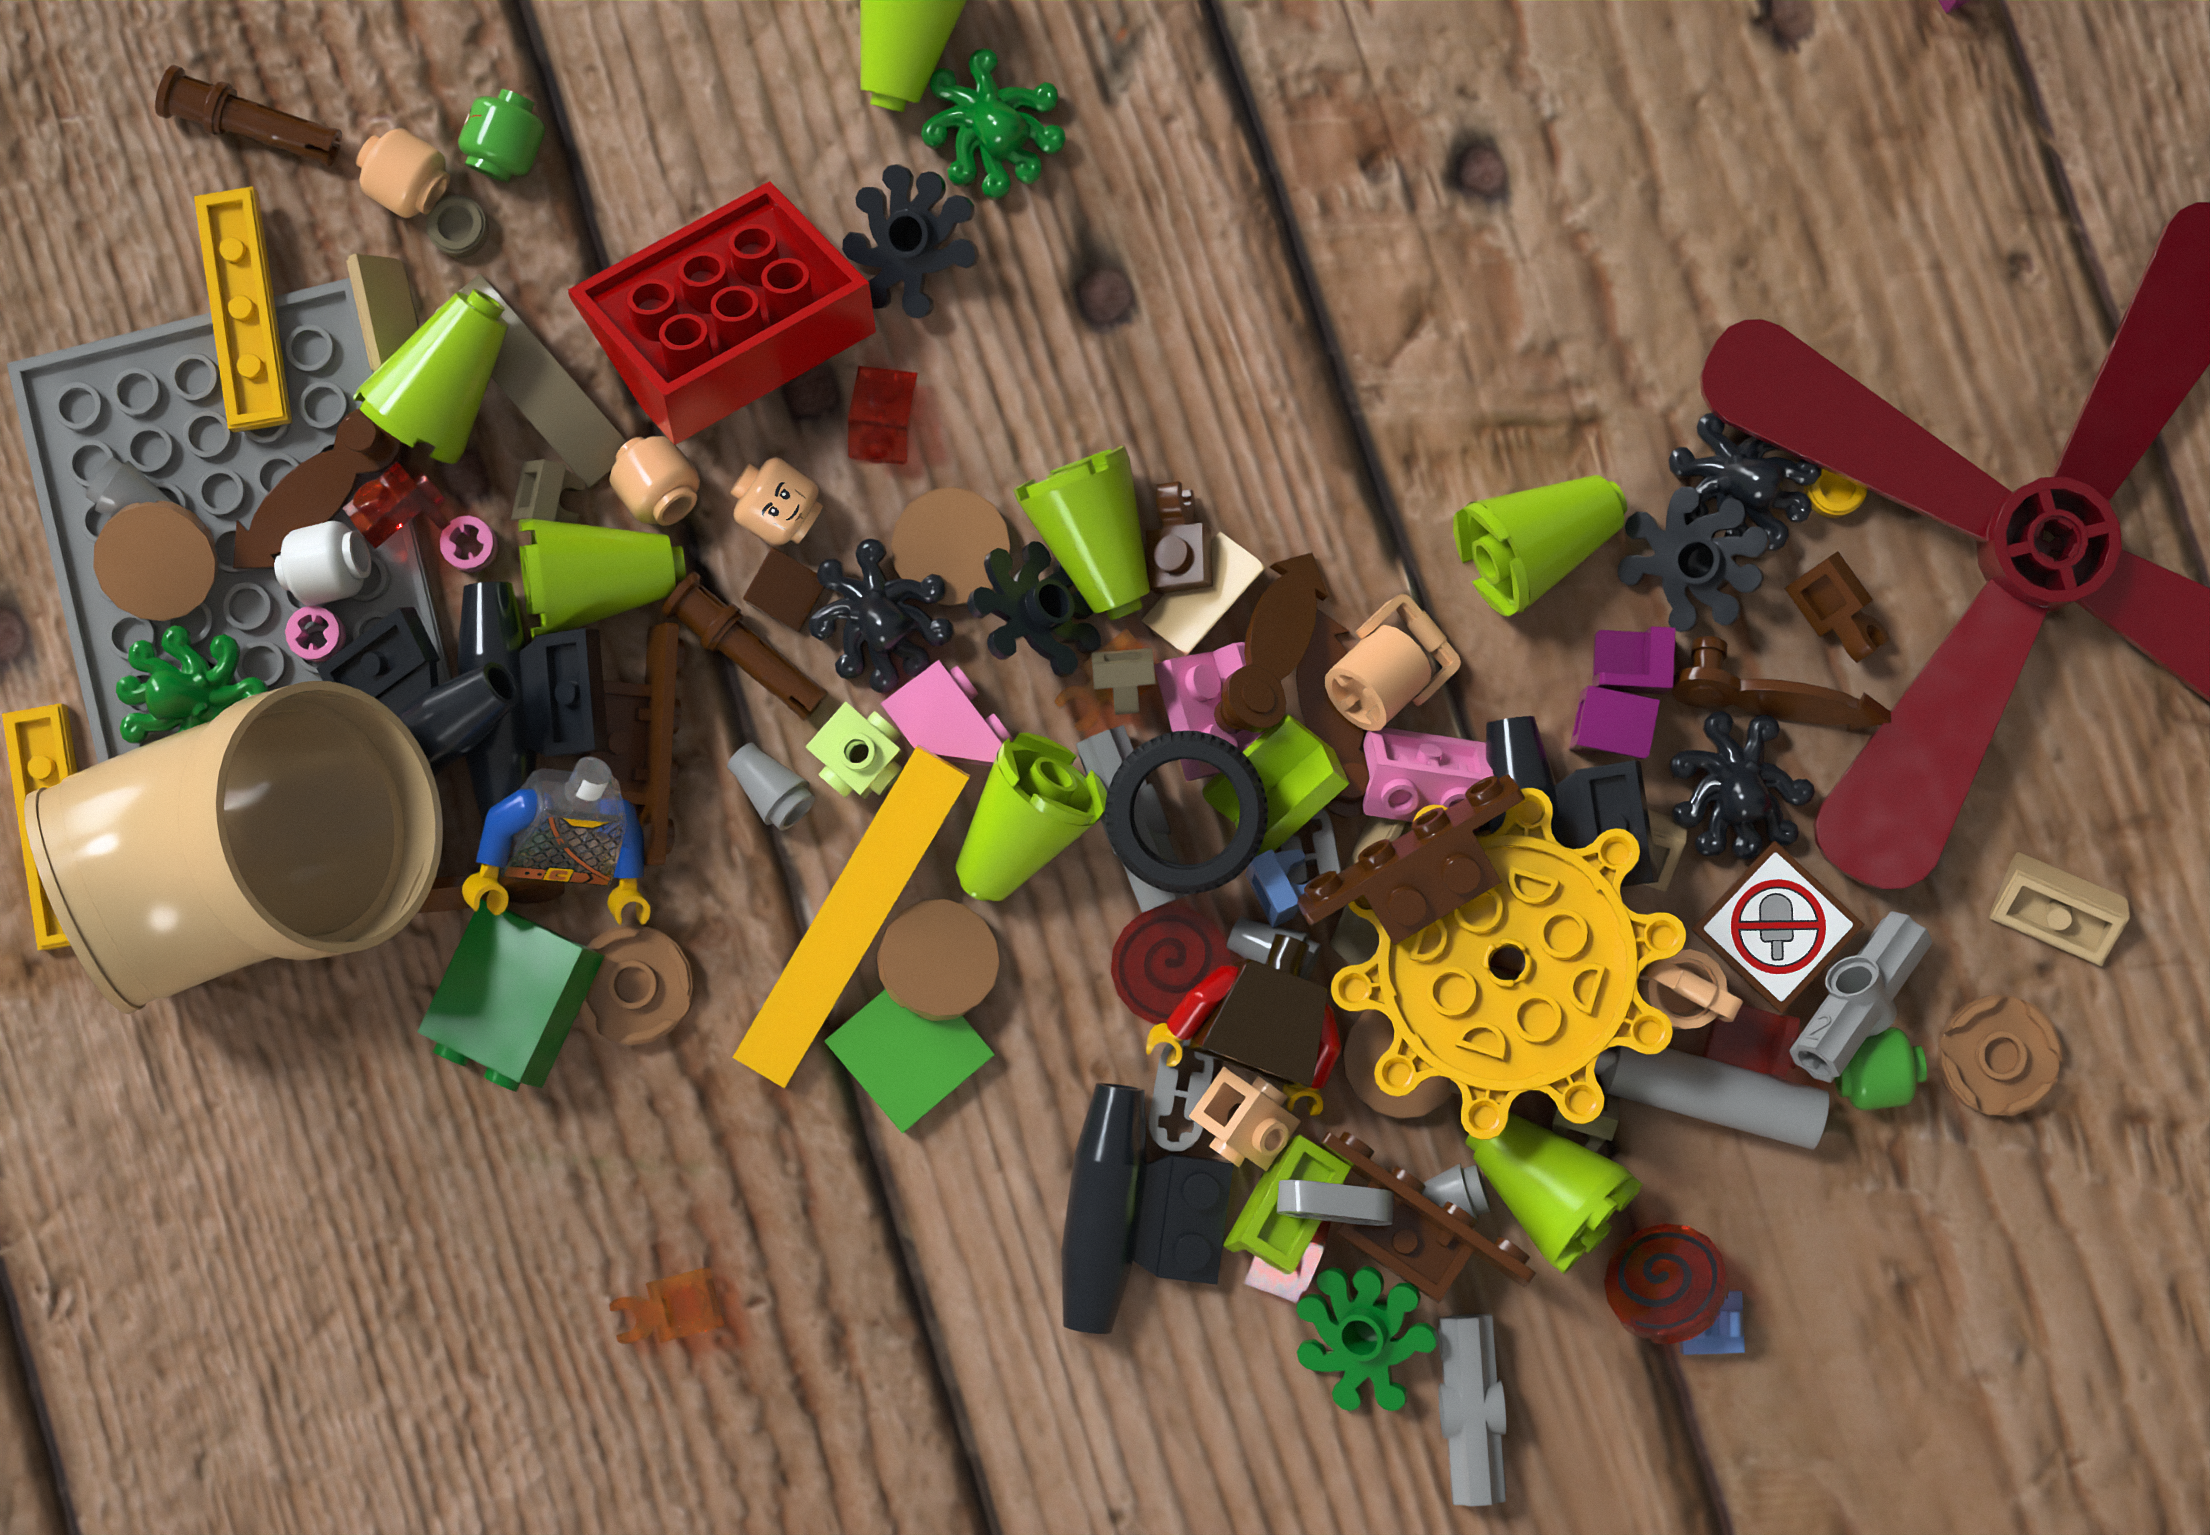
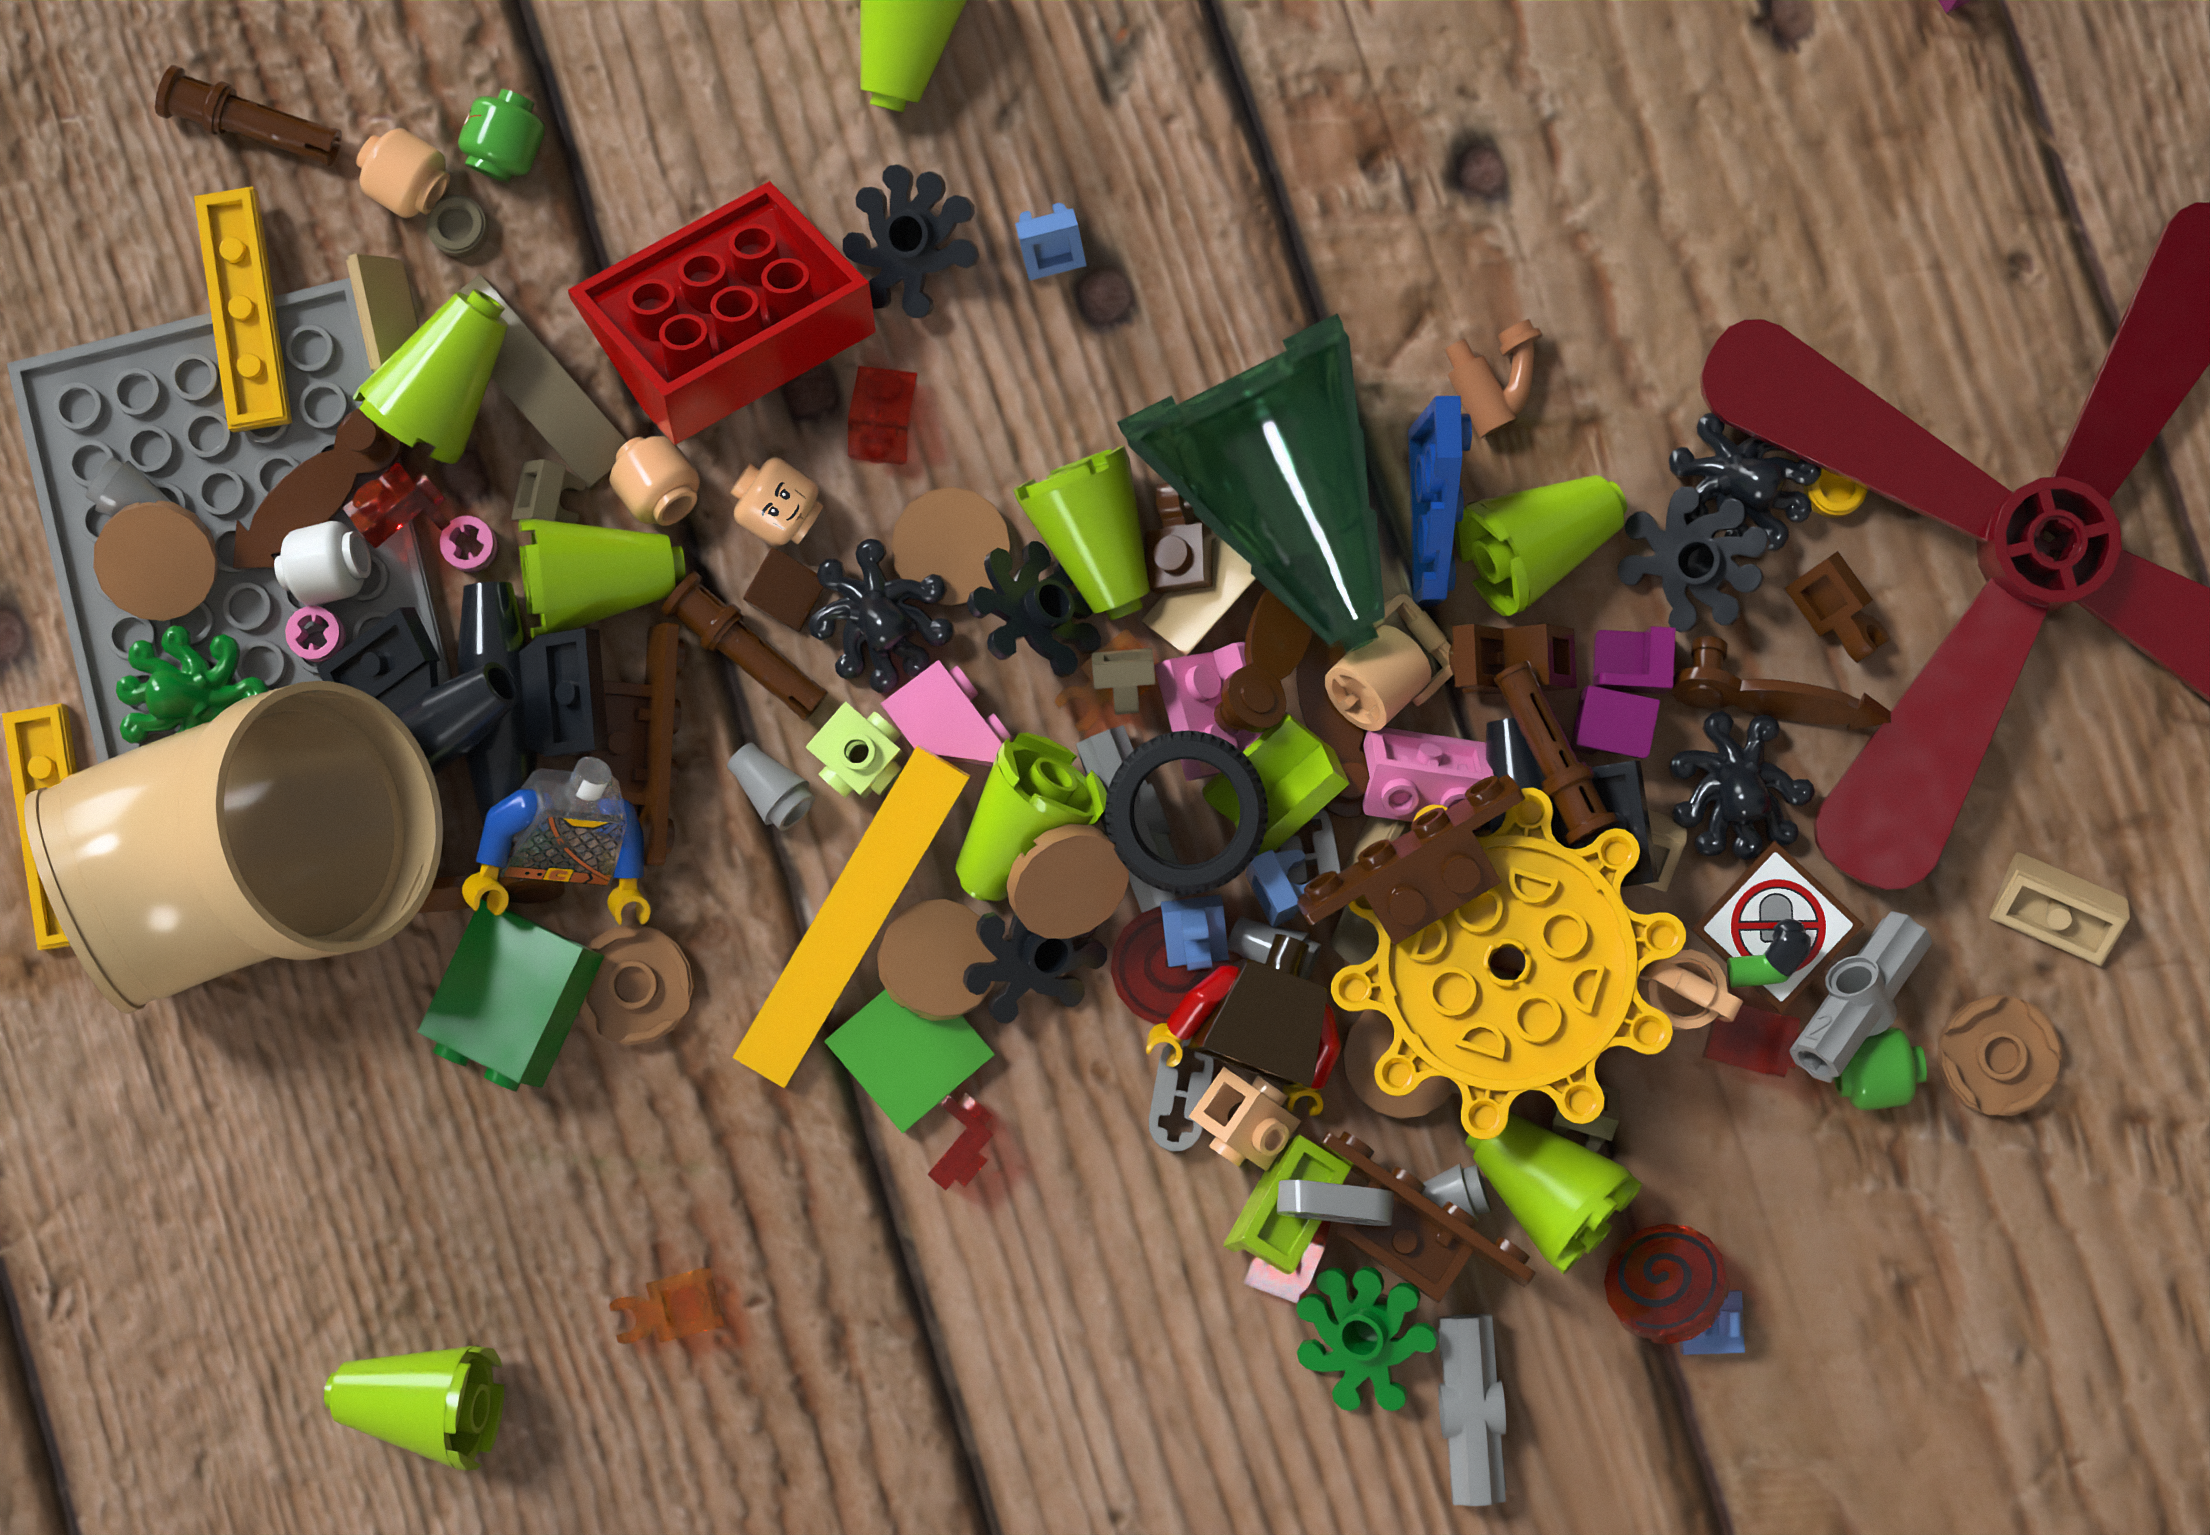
(423, 1402): none -> lime cone
(964, 1156): none -> clear red bracket
(991, 122): green animal -> none
(1029, 962): none -> black animal
(1050, 242): none -> medium blue tile
(1067, 882): none -> medium nougat tile
(1133, 1210): black plate -> none
(1195, 932): none -> medium blue tile
(1282, 479): none -> clear green cone
(1436, 496): none -> blue plate
(1479, 389): none -> nougat plant
(1485, 651): none -> reddish brown brick
(1566, 779): none -> reddish brown pin
(1717, 1093): light grey piece -> none
(1777, 963): none -> arm

